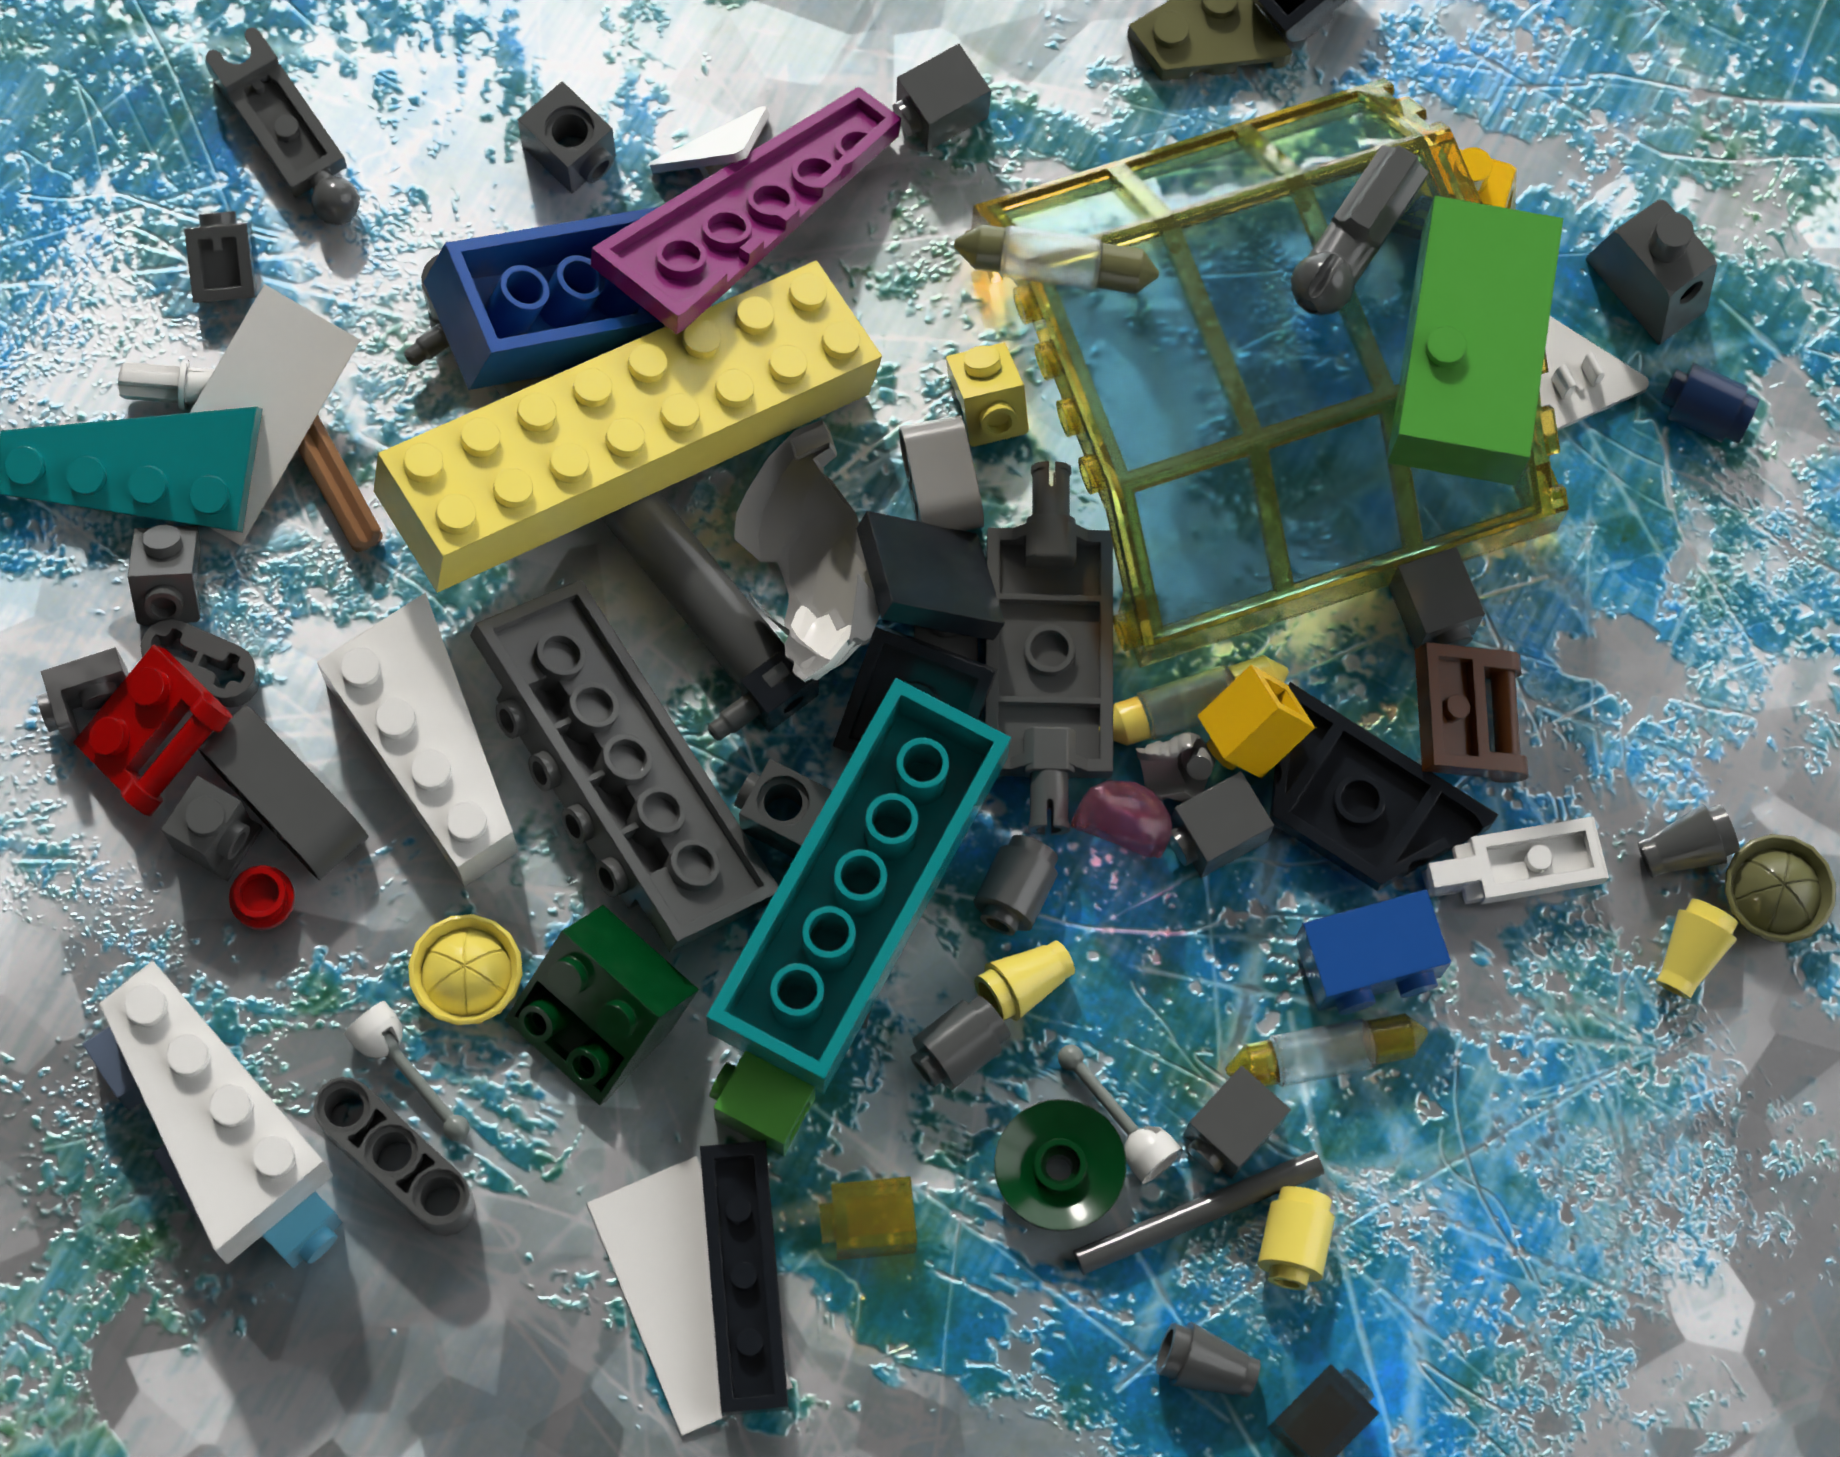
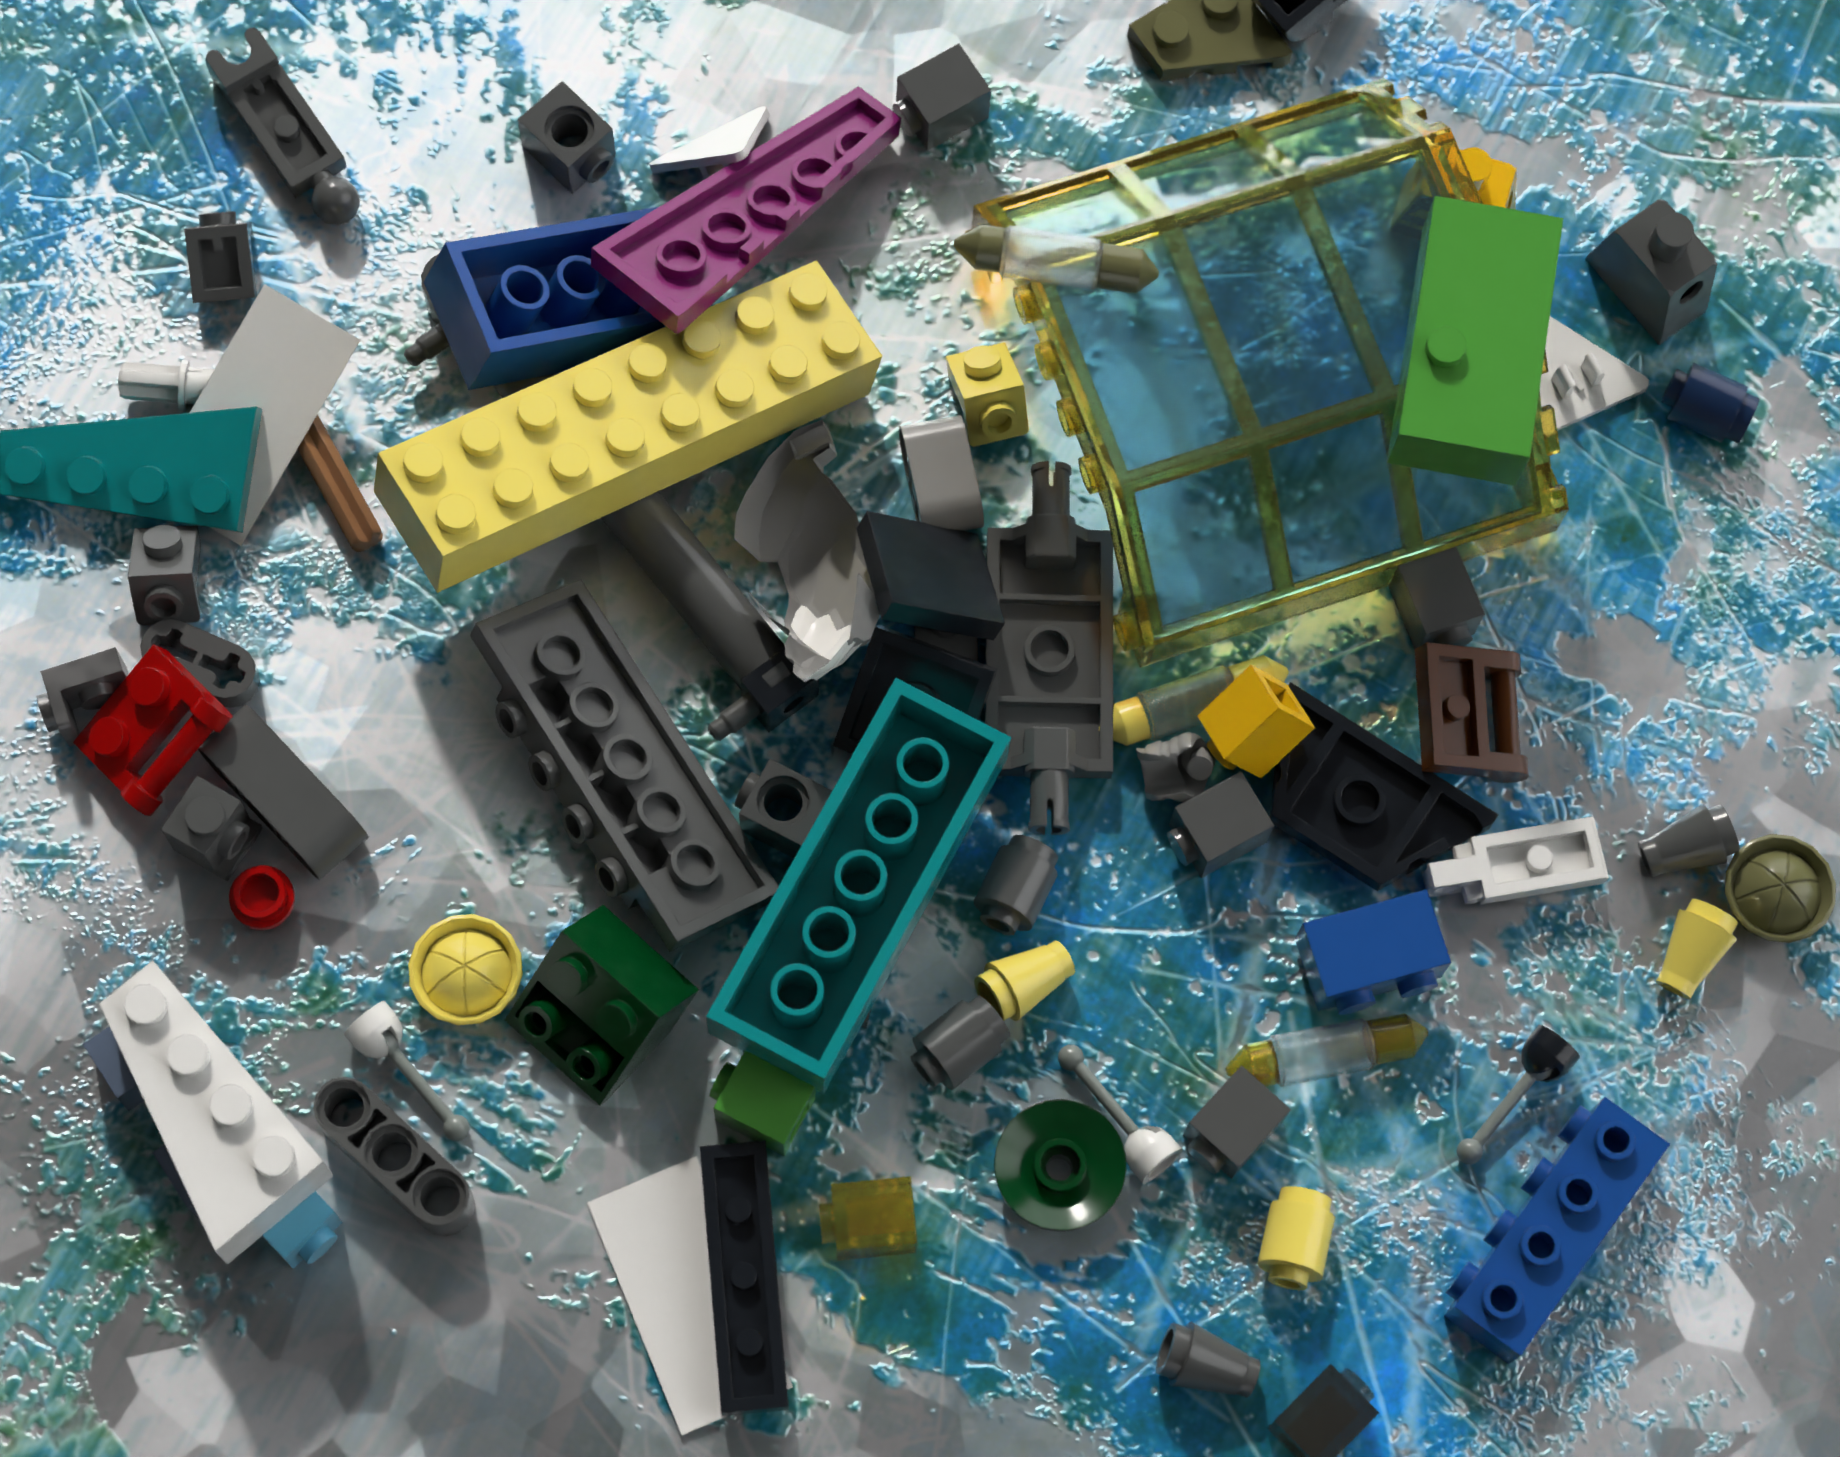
(416, 722): white wedge -> none
(1125, 816): clear pink hair -> none
(1197, 1212): dark grey bar -> none
(1357, 231): dark grey piece -> none
(1545, 1059): none -> hinge
(1555, 1229): none -> blue brick

